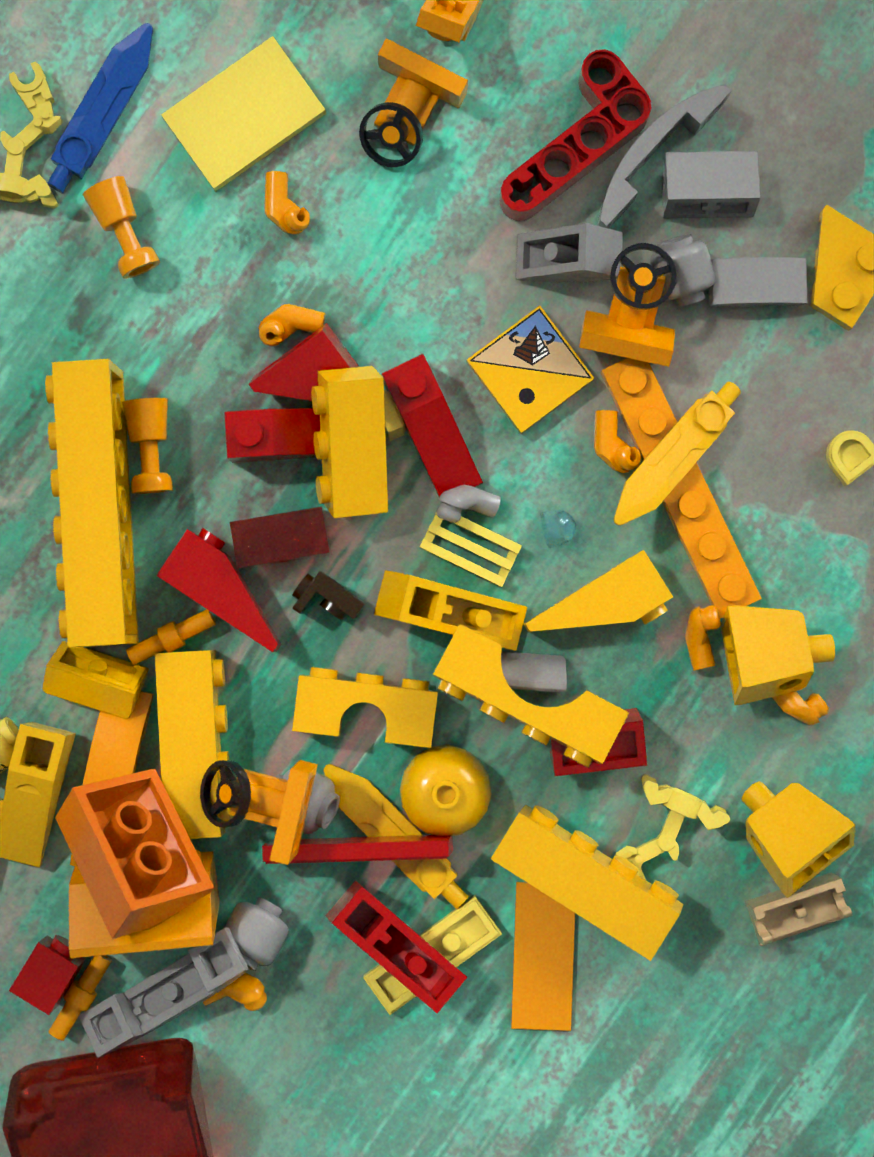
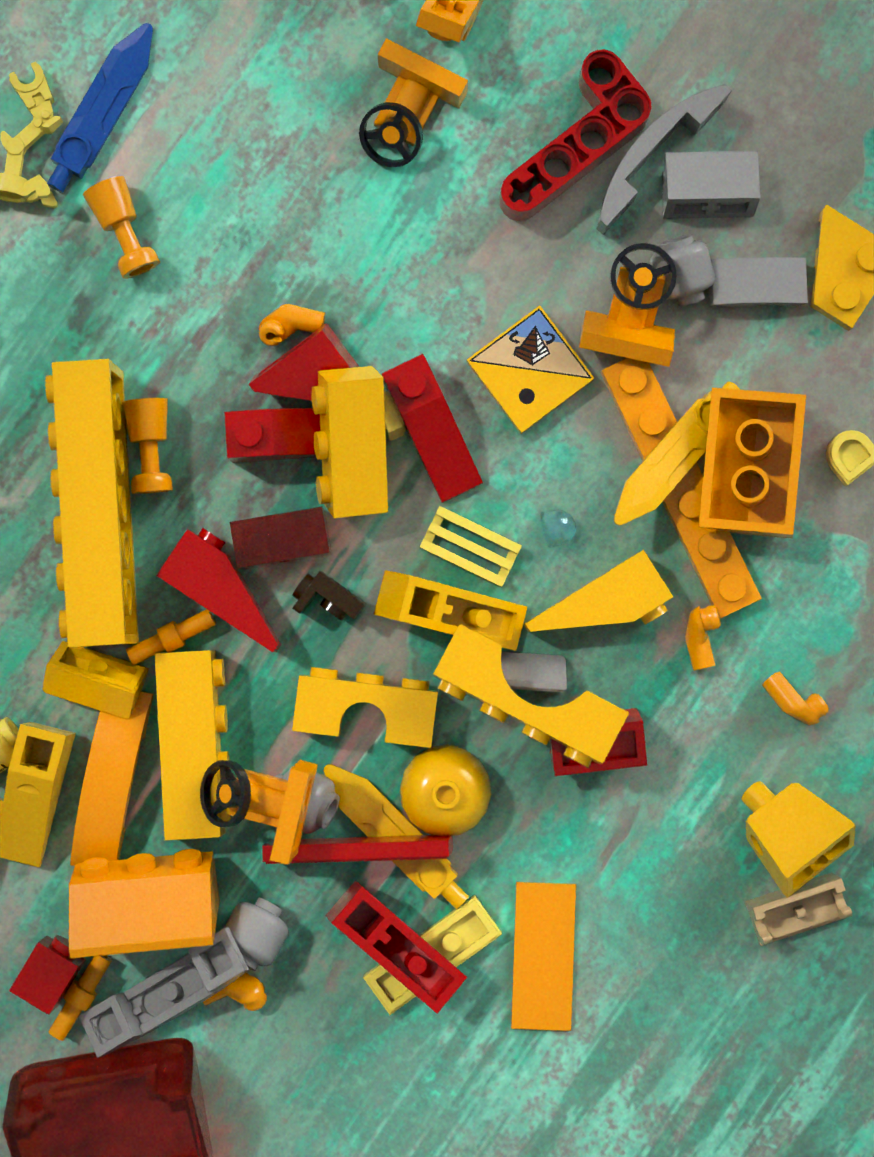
(132, 851): orange slope -> none
(244, 113): light yellow tile -> none
(280, 208): light orange arm -> none
(466, 498): light grey arm -> none
(568, 254): light grey slope -> none
(588, 881): yellow brick -> none
(612, 448): light orange arm -> none
(680, 805): light yellow piece -> none
(752, 462): none -> light orange slope
(770, 651): yellow torso -> none

